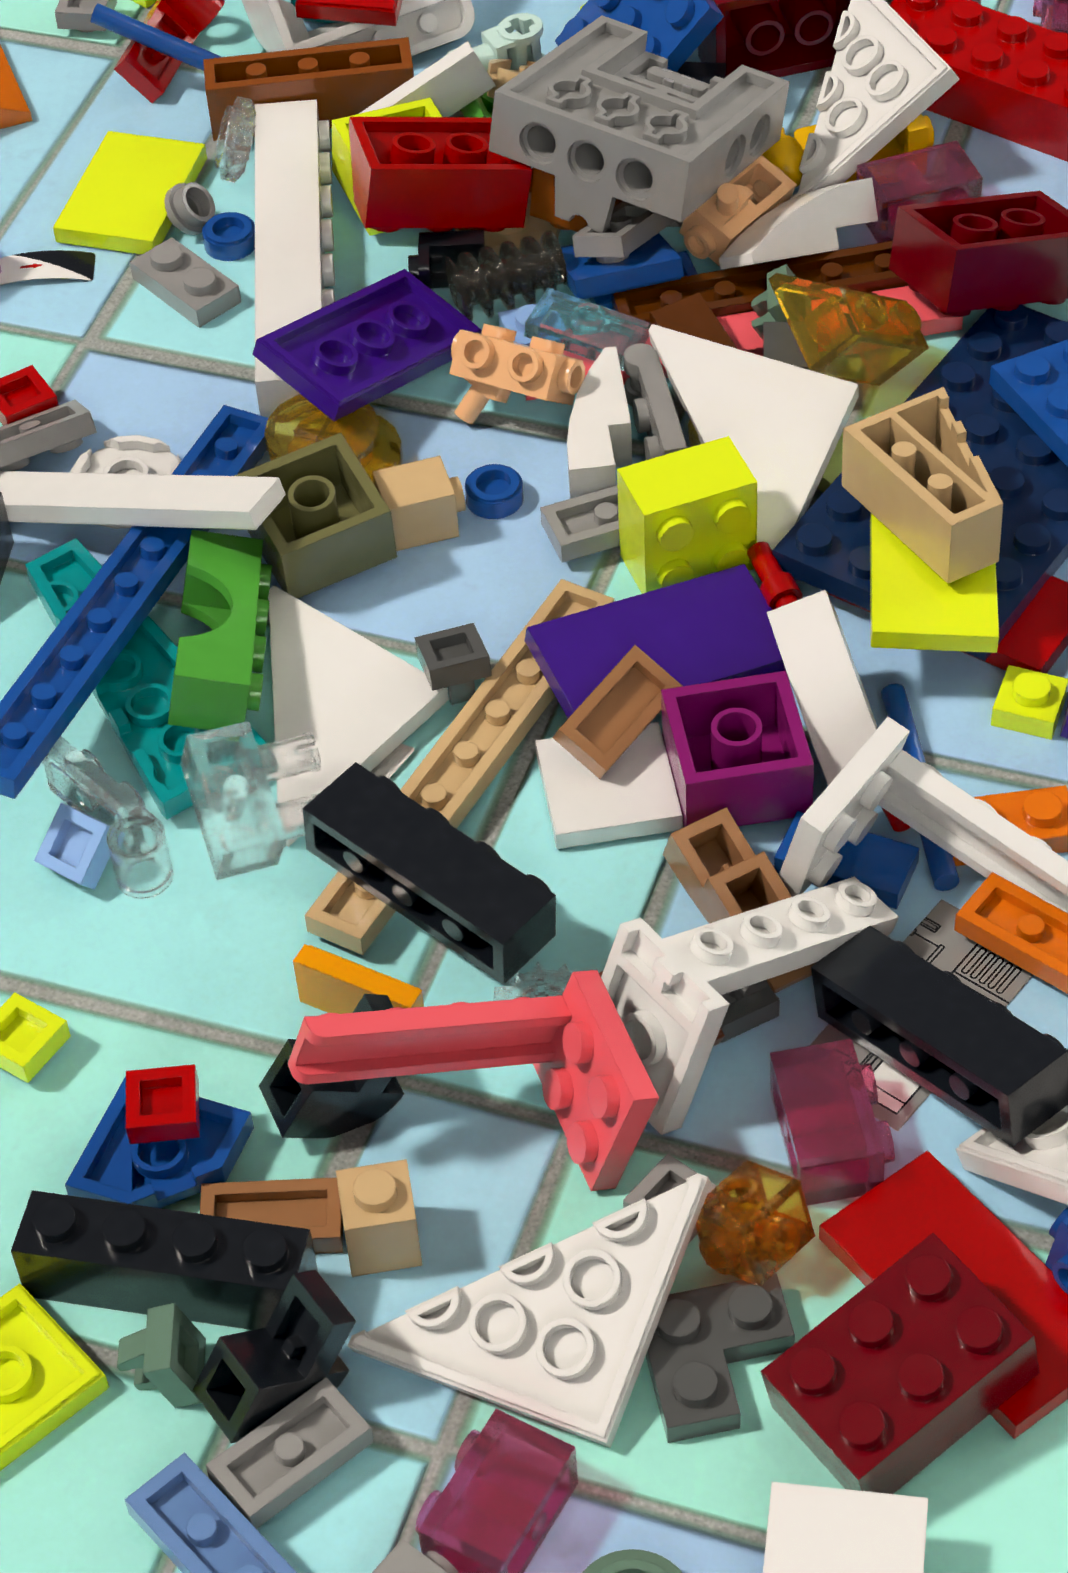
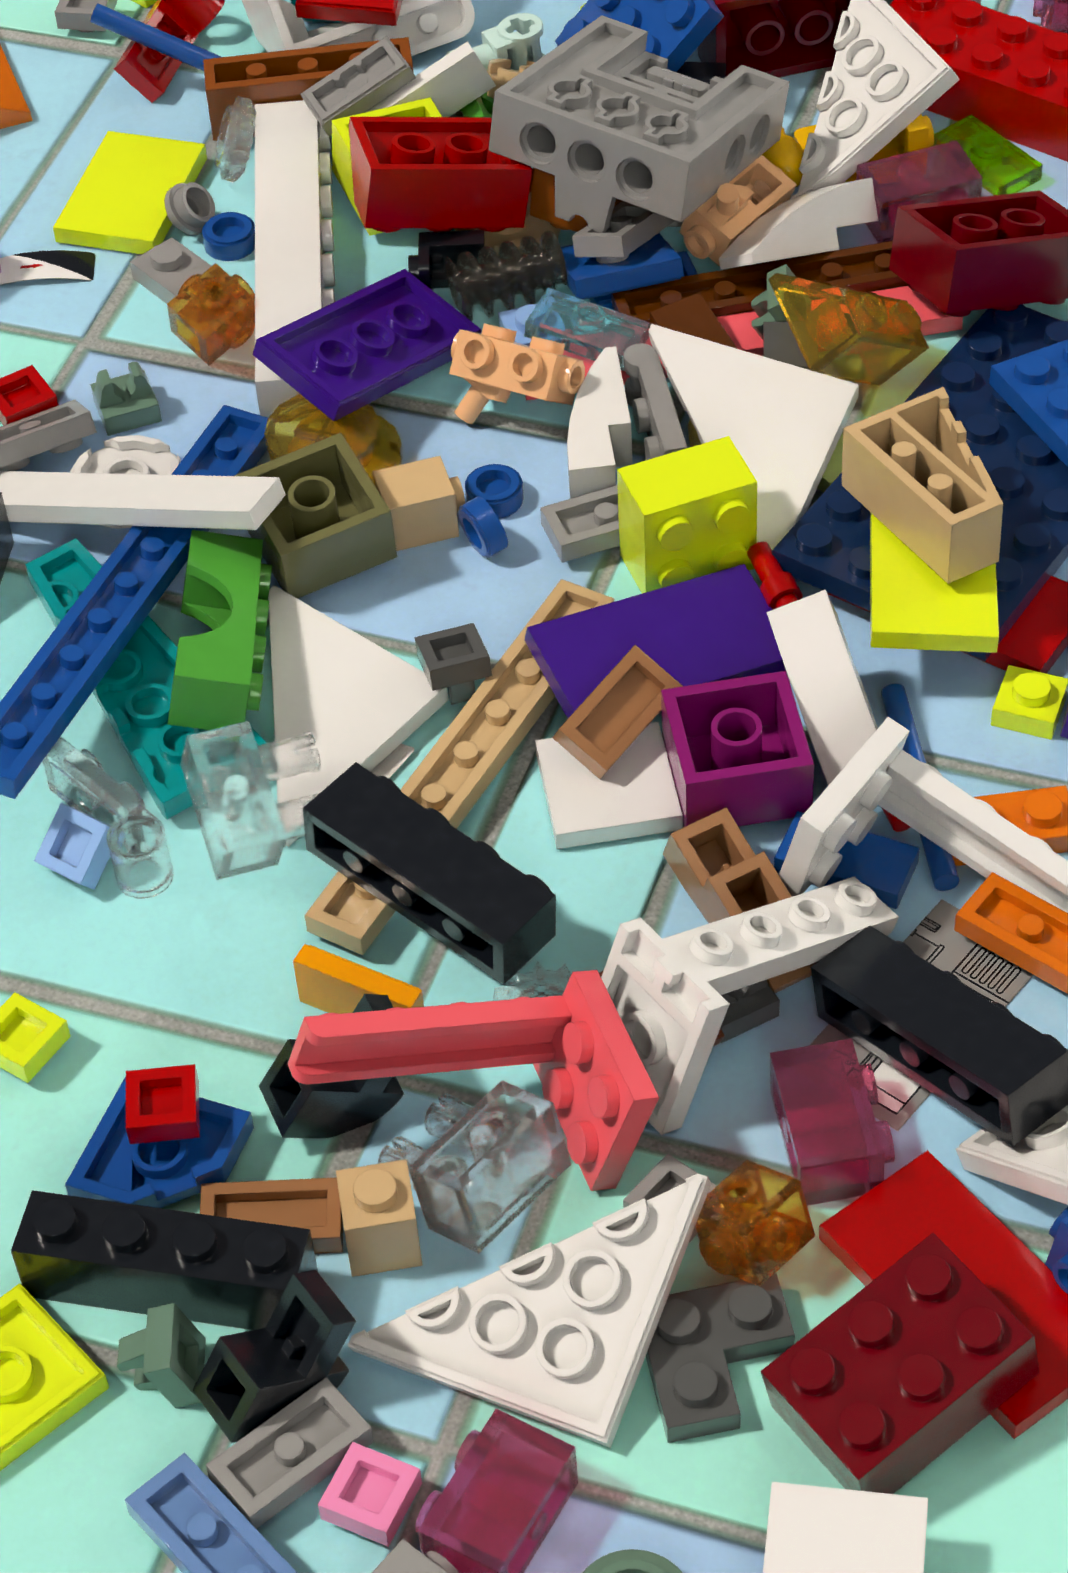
(125, 400): none -> sand green tile
(213, 313): none -> clear orange brick
(358, 84): none -> light grey plate
(370, 1494): none -> bright pink plate
(482, 527): none -> blue tile
(484, 1163): none -> clear brick
(999, 162): none -> clear neon green plate

